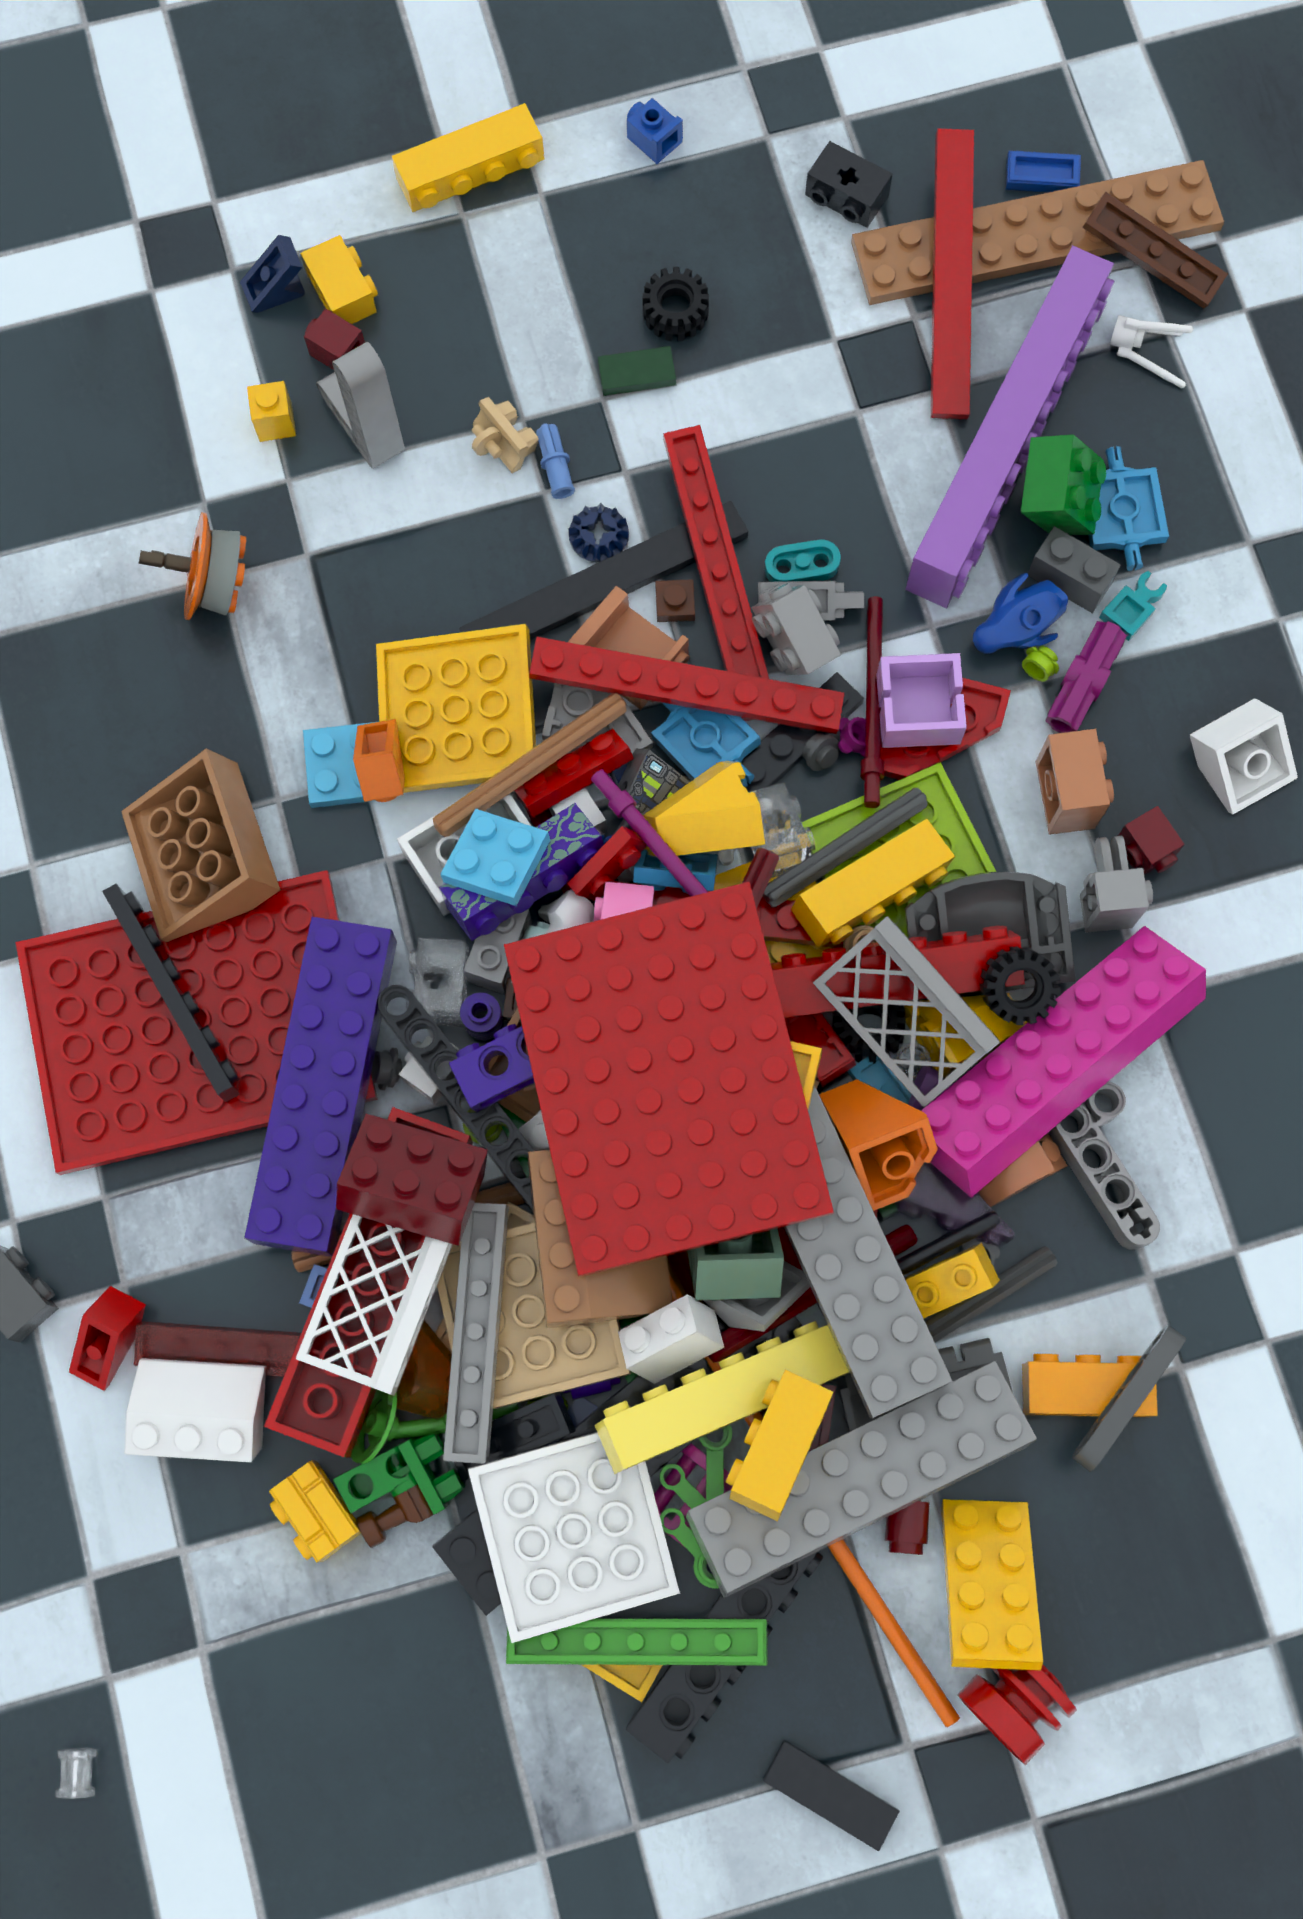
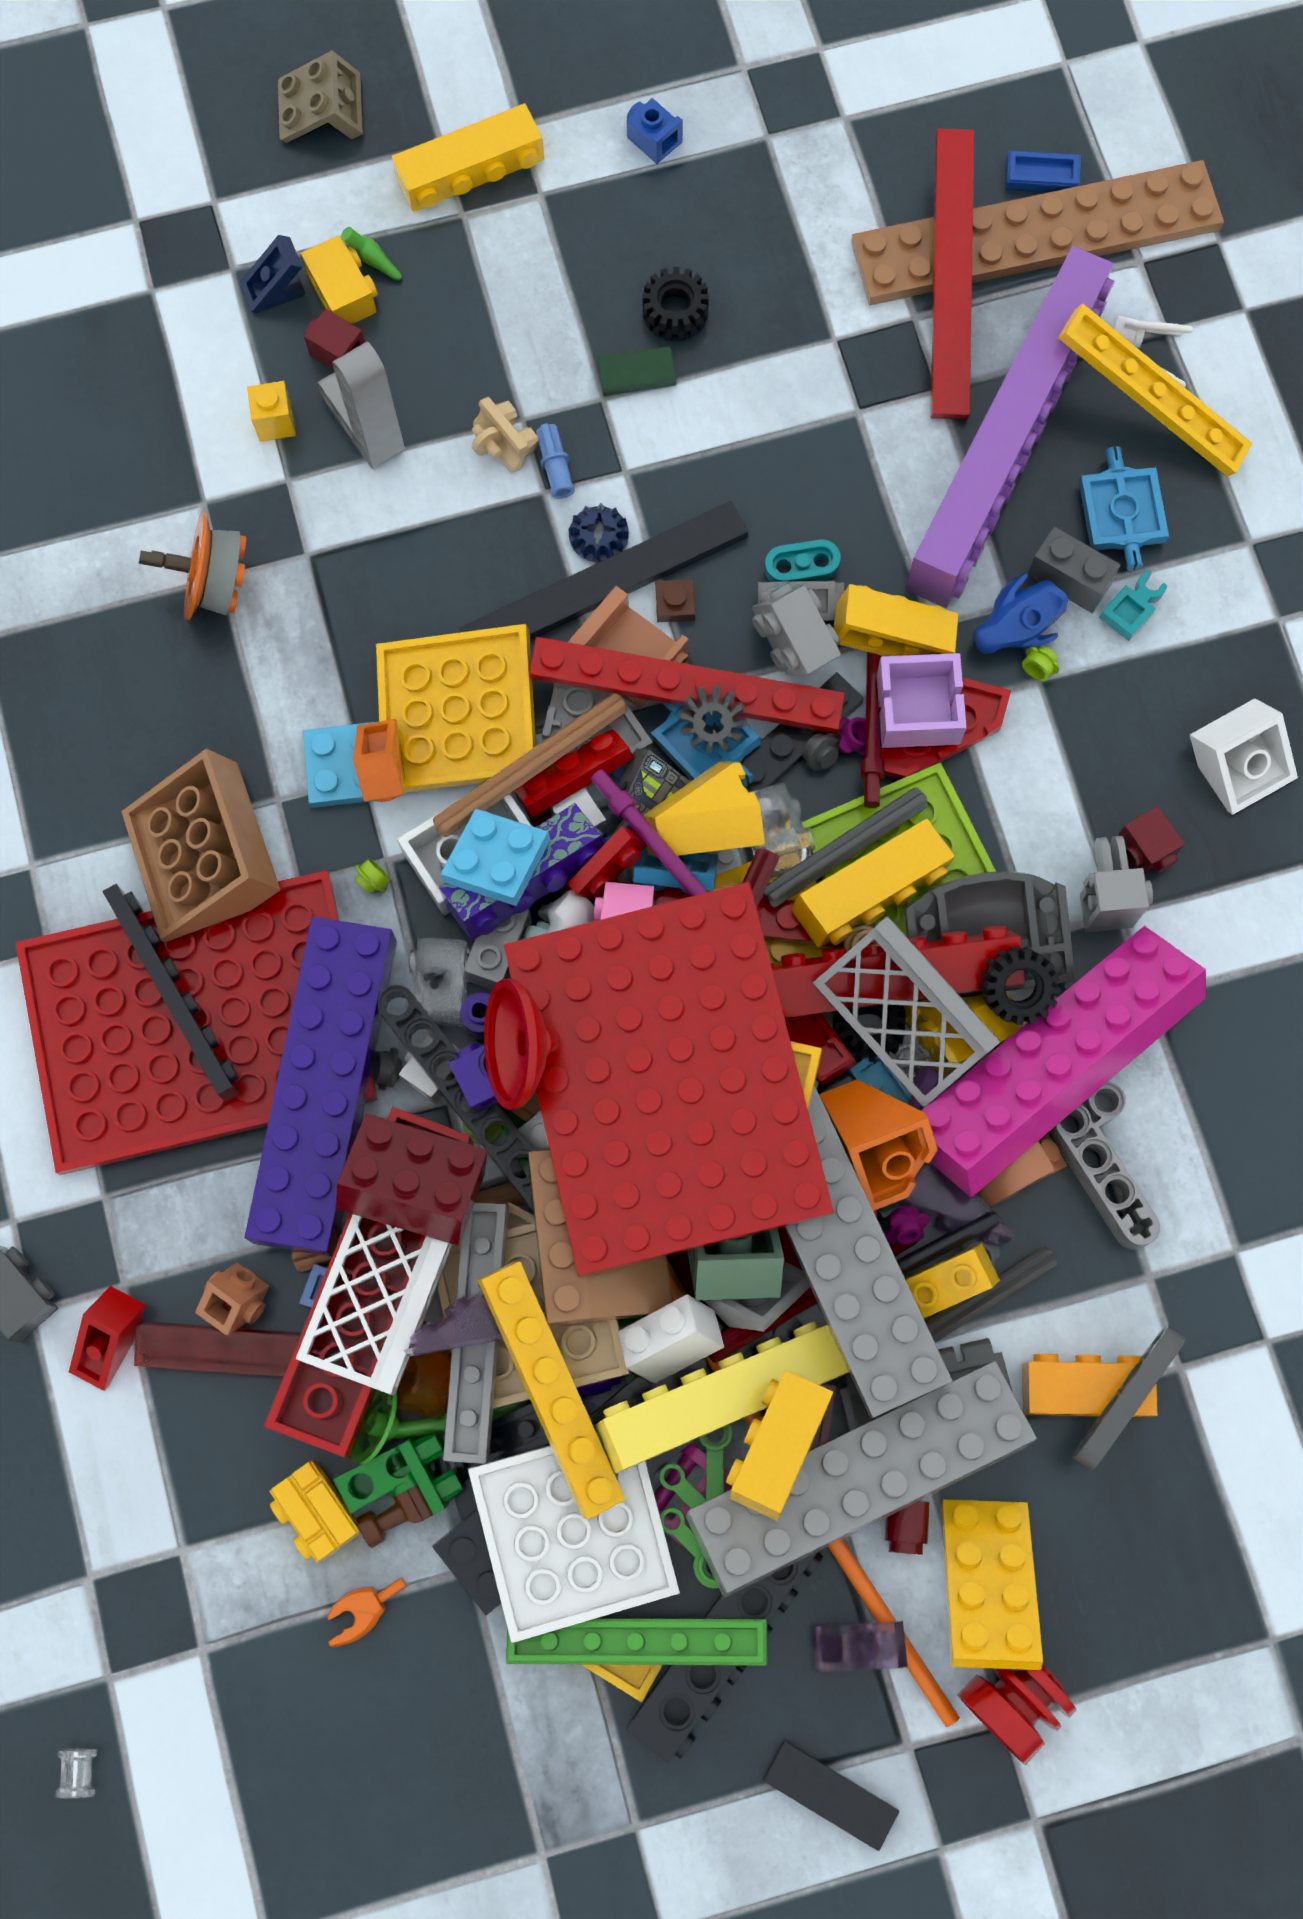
(196, 1410): white slope -> none
(232, 1299): none -> nougat brick
(318, 94): none -> dark tan bracket
(366, 1606): none -> orange hand
(370, 252): none -> bright green animal
(372, 877): none -> lime plate
(466, 1325): none -> clear purple slope
(514, 1043): none -> red dish
(551, 1390): none -> yellow plate
(714, 552): red plate -> none
(728, 718): none -> dark grey gear
(848, 184): black brick -> none
(859, 1646): none -> clear purple brick
(893, 624): none -> yellow brick
(906, 1225): none -> magenta plate
(1063, 485): green brick -> none
(1073, 781): nougat brick -> none
(1086, 677): magenta piece -> none
(1155, 250): reddish brown plate -> none
(1155, 390): none -> yellow plate

